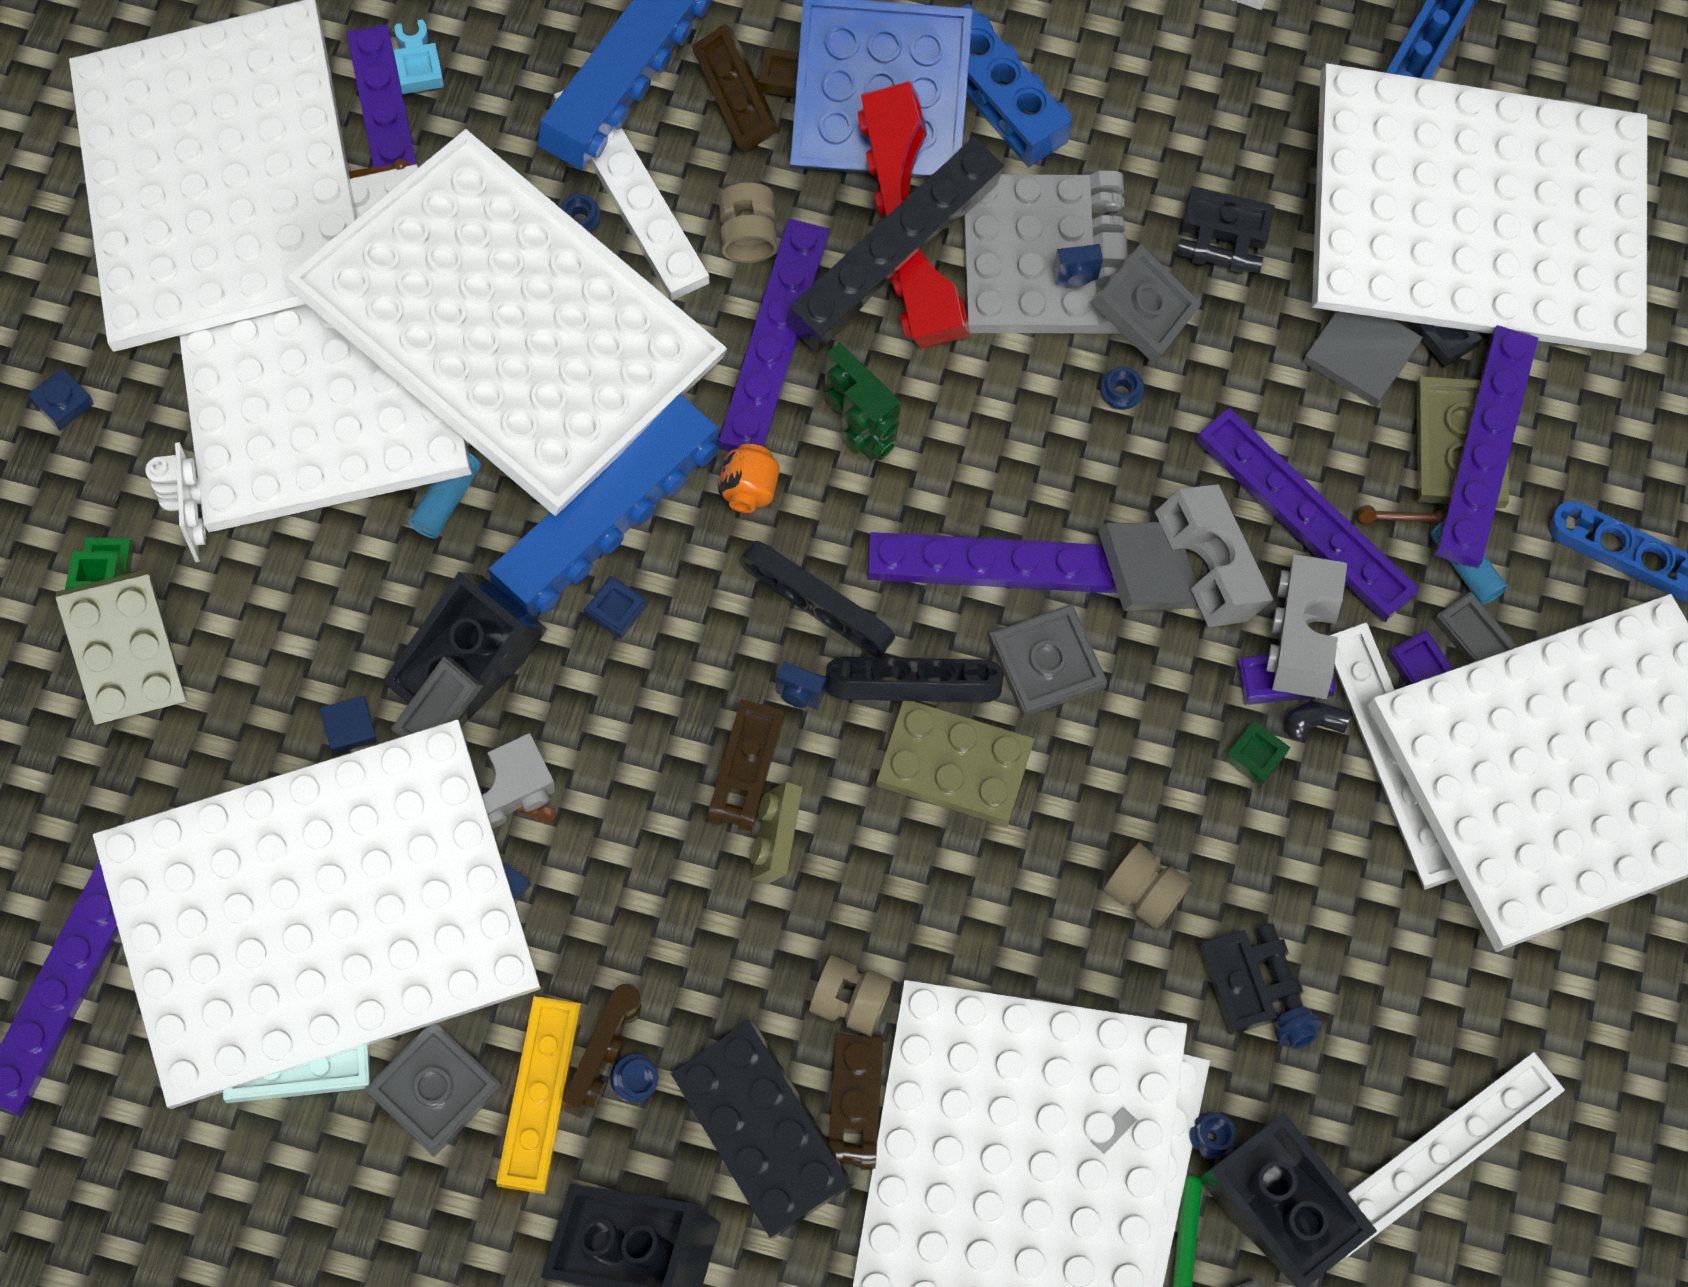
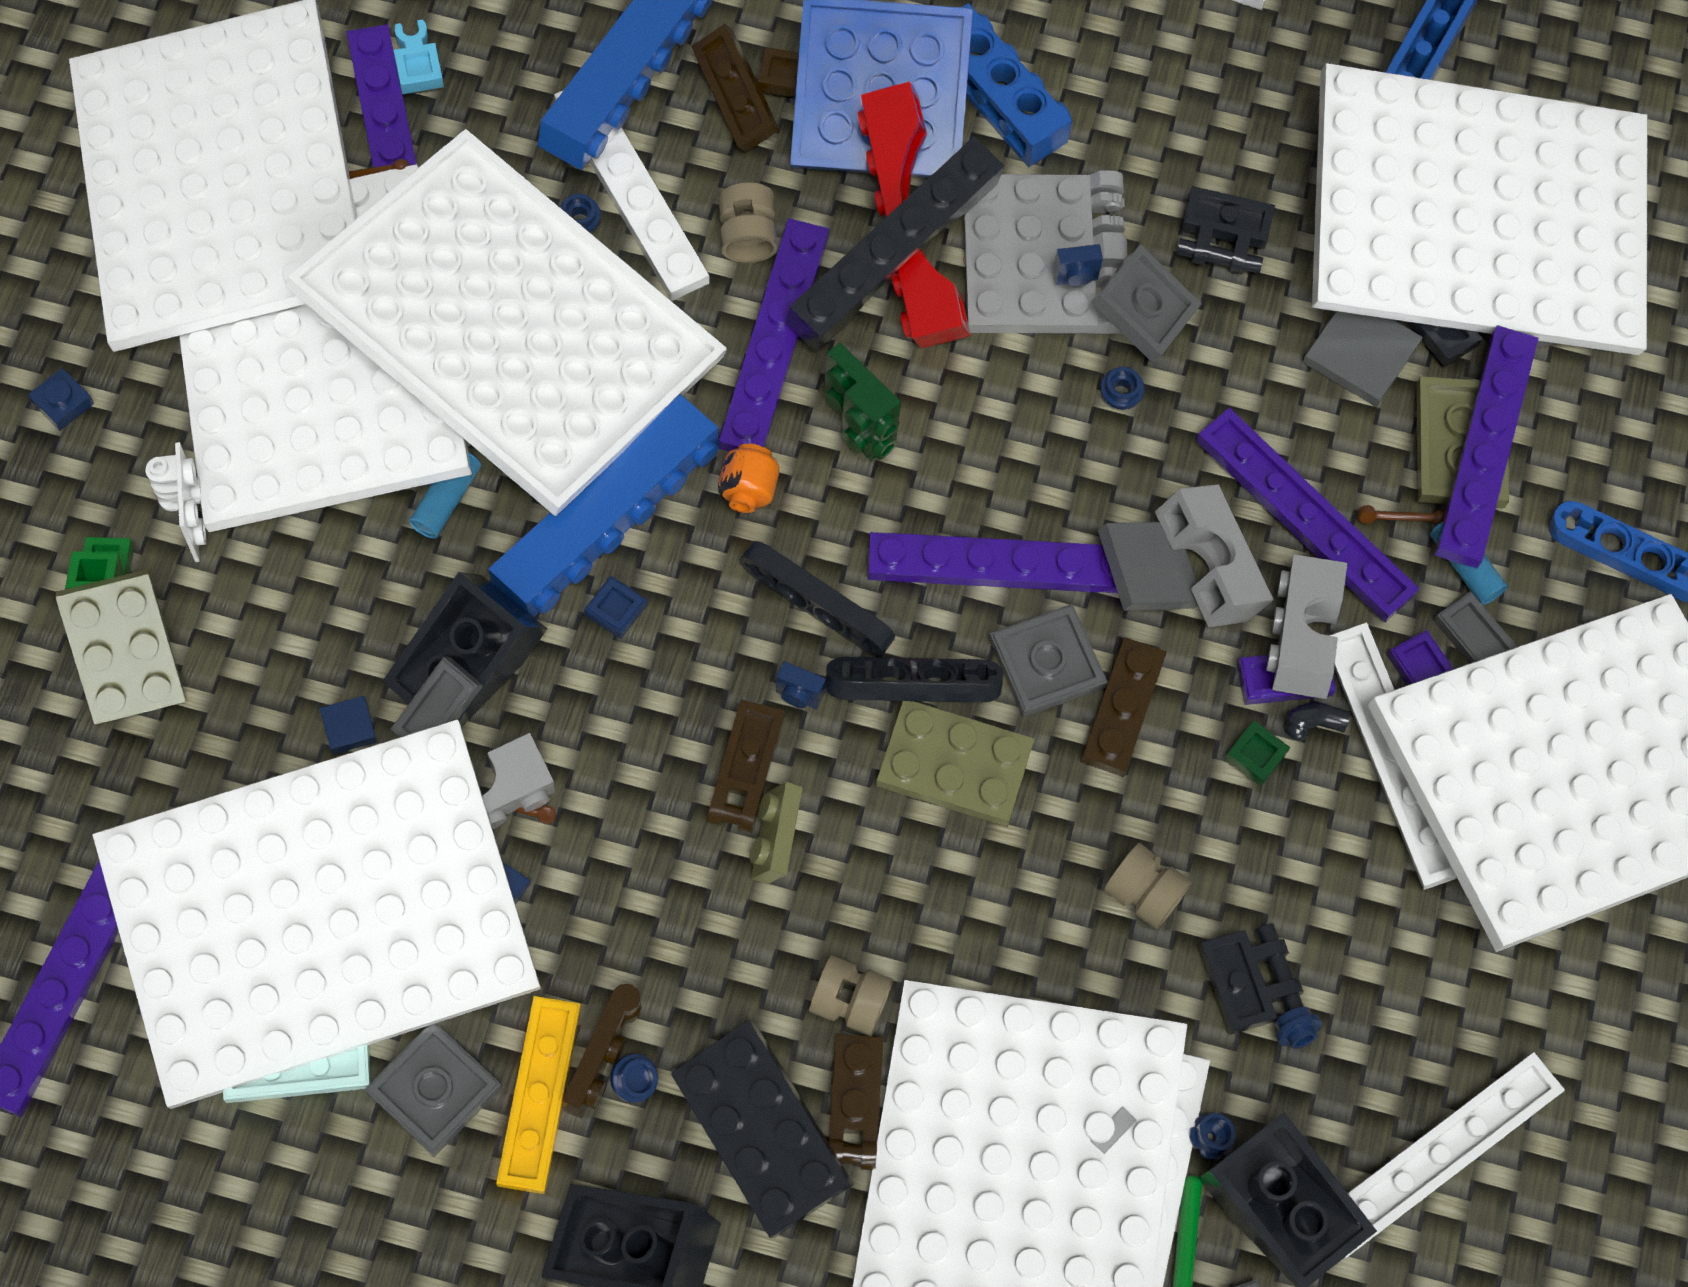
(1123, 707): none -> dark brown plate

